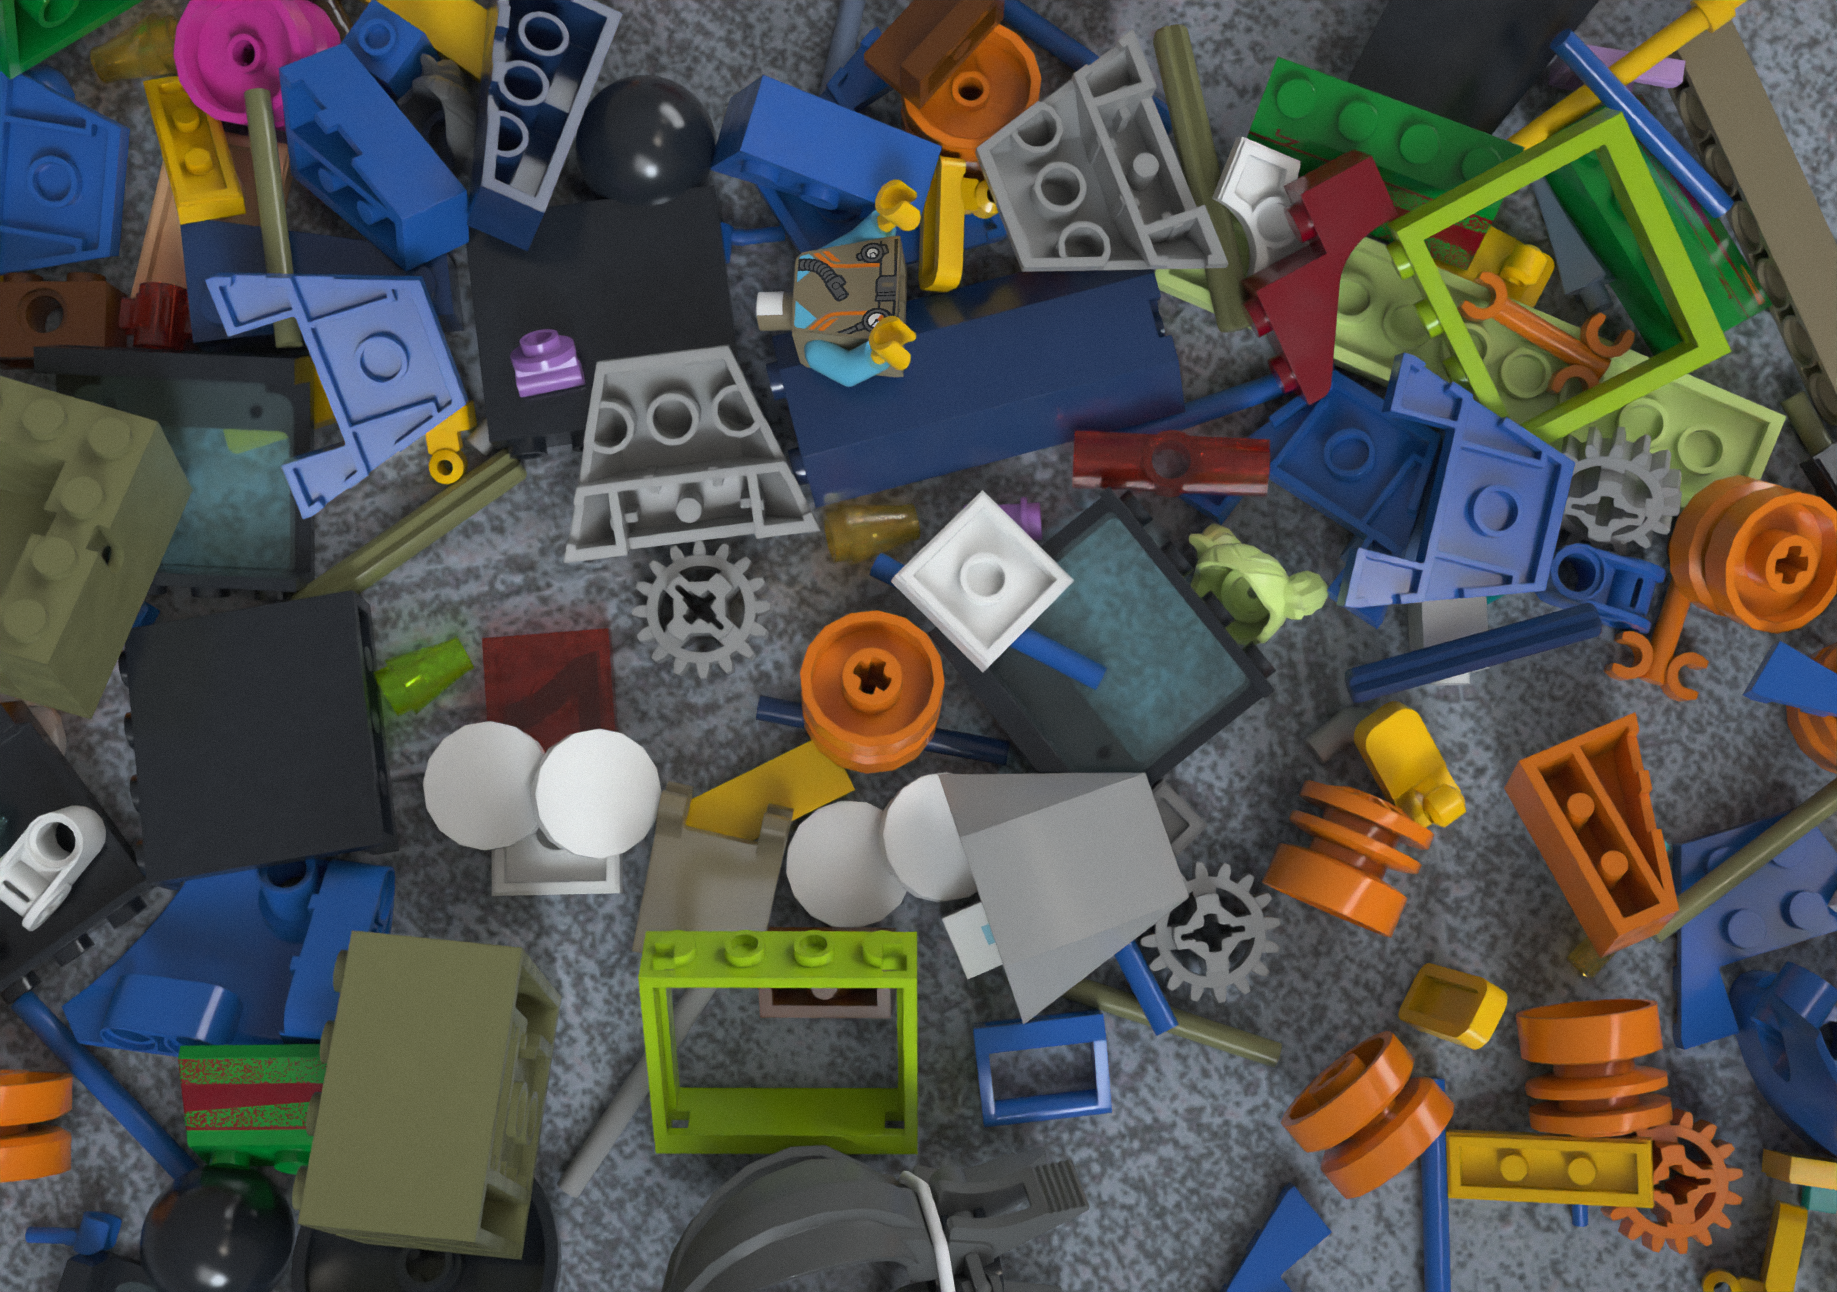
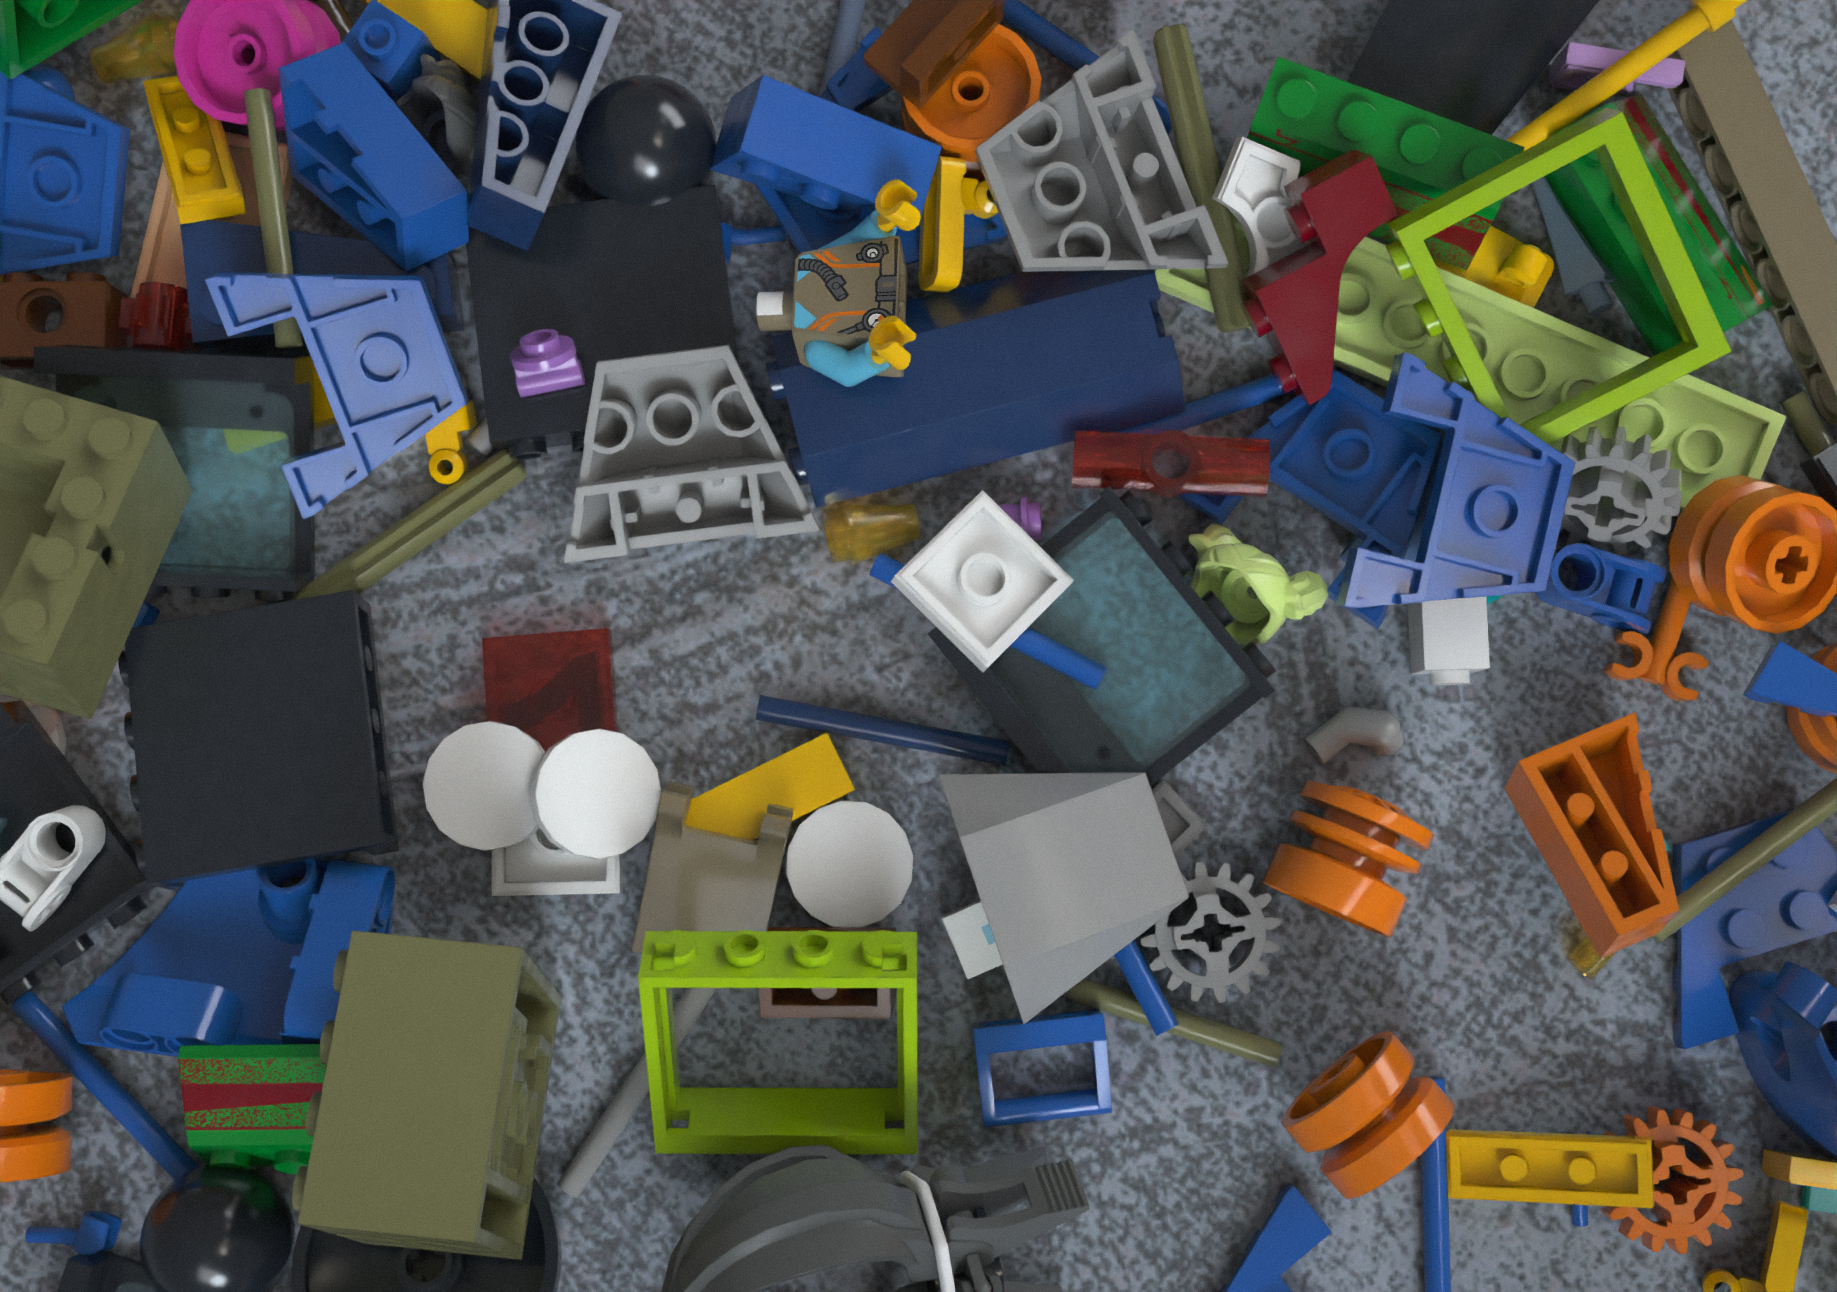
(422, 675): clear neon green cone -> none
(722, 587): light grey gear -> none
(876, 655): orange wheel -> none
(923, 844): white tile -> none
(1408, 765): yellow piece -> none
(1453, 1006): yellow piece -> none
(1473, 652): dark blue axle -> none
(1586, 358): orange bar -> none
(1595, 1076): orange wheel -> none
(1641, 123): blue bar -> none

